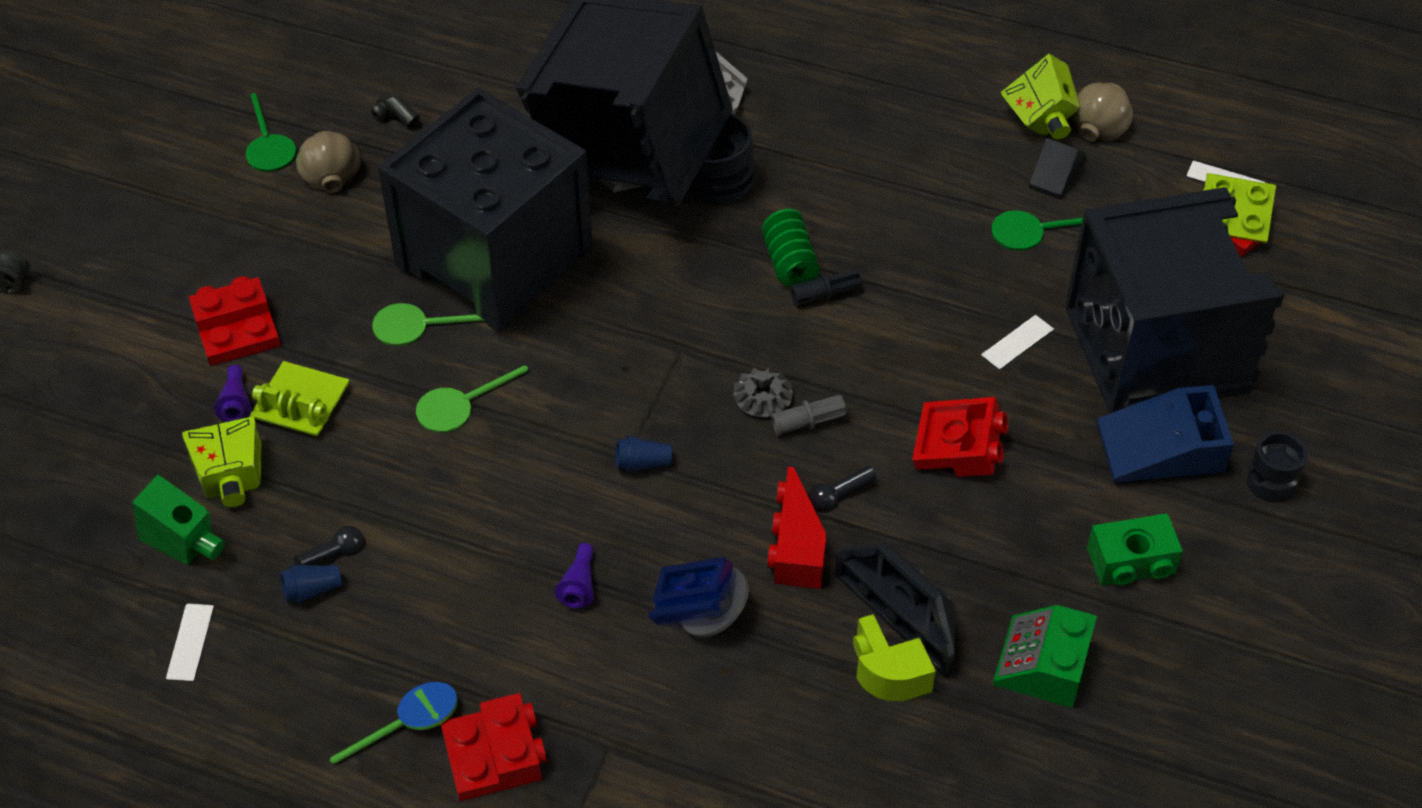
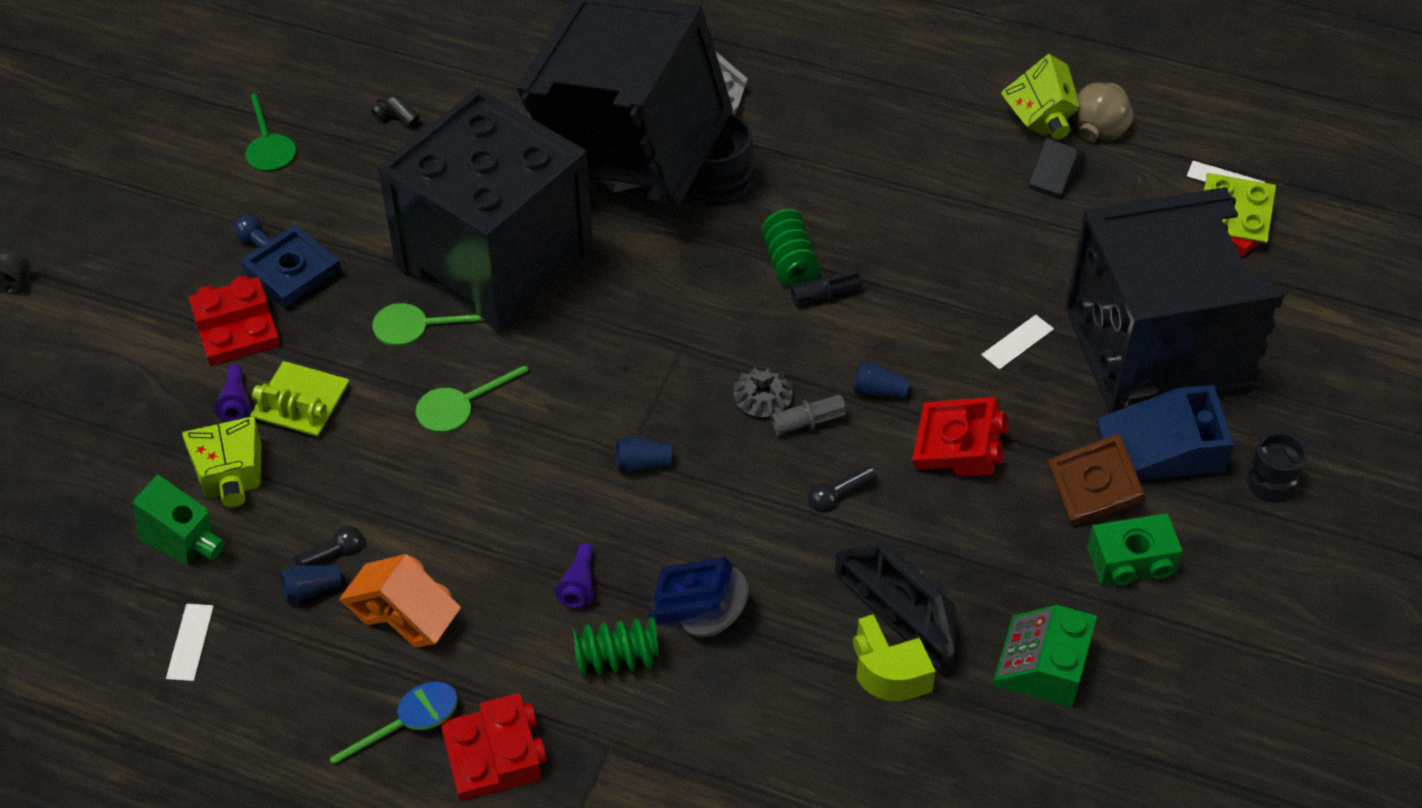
(292, 247): none -> dark blue plate
(328, 161): dark tan plant -> none
(404, 596): none -> orange brick
(616, 646): none -> green piece
(801, 537): red slope -> none
(879, 381): none -> dark blue cone
(1022, 230): green piece -> none
(1096, 480): none -> reddish brown tile

